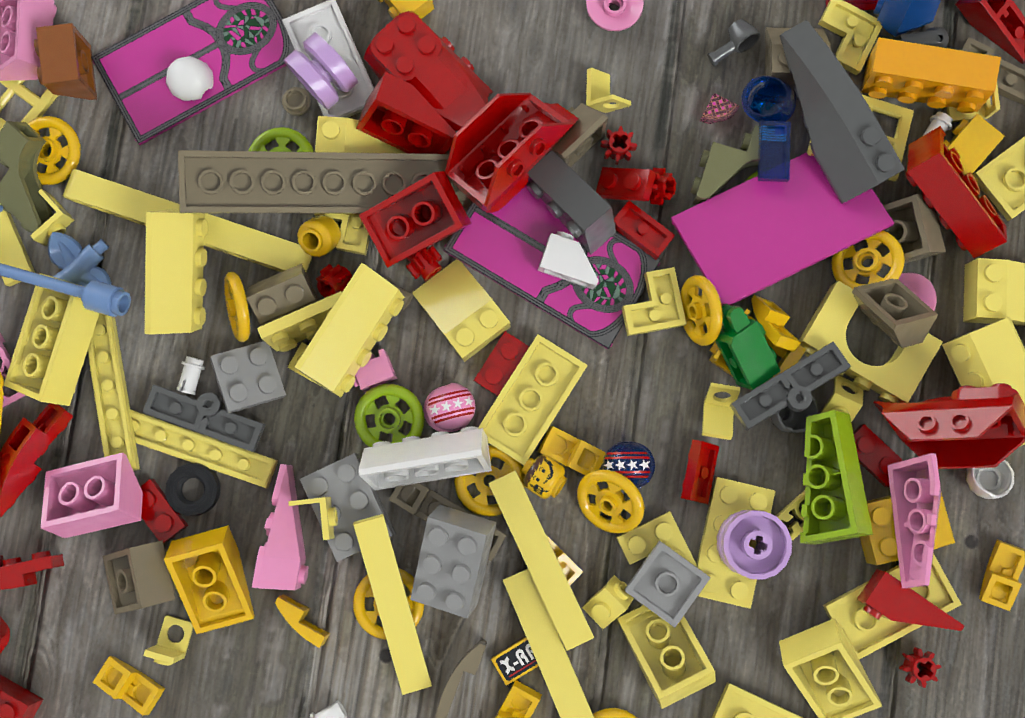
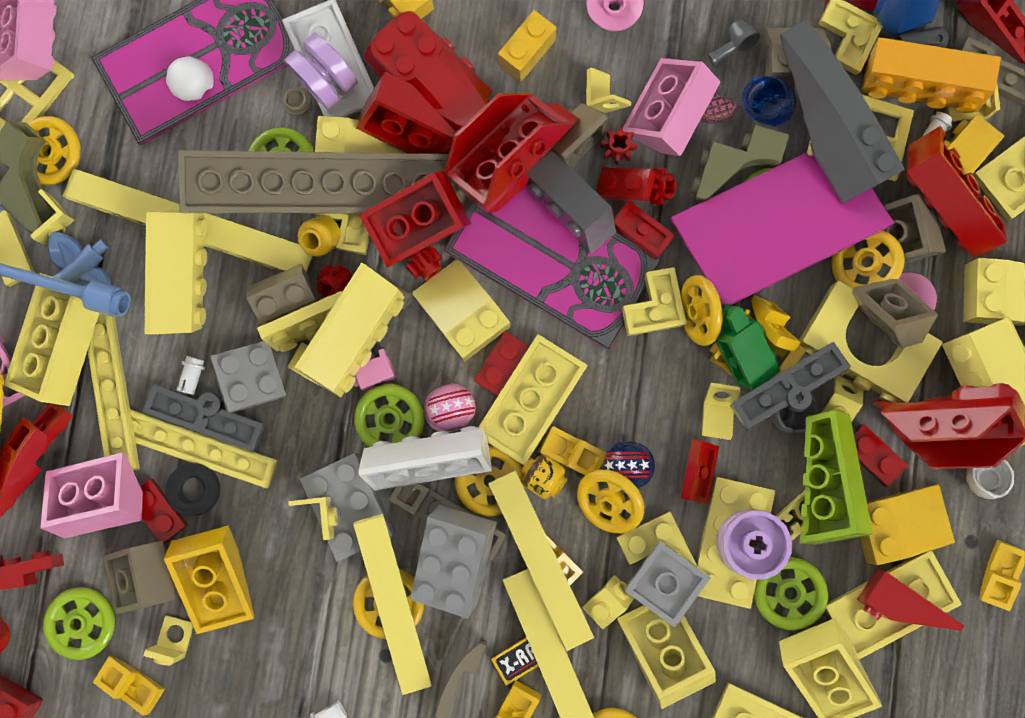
(65, 61): dark orange slope -> none
(89, 646): none -> lime plate
(237, 306): yellow plate -> none
(283, 556): bright pink wedge -> none
(295, 615): yellow slope -> none
(527, 46): none -> yellow brick
(567, 261): white slope -> none
(672, 105): none -> bright pink slope
(774, 151): clear blue tile -> none
(794, 619): none -> lime plate
(915, 508): bright pink wedge -> none
(929, 667): red gear -> none

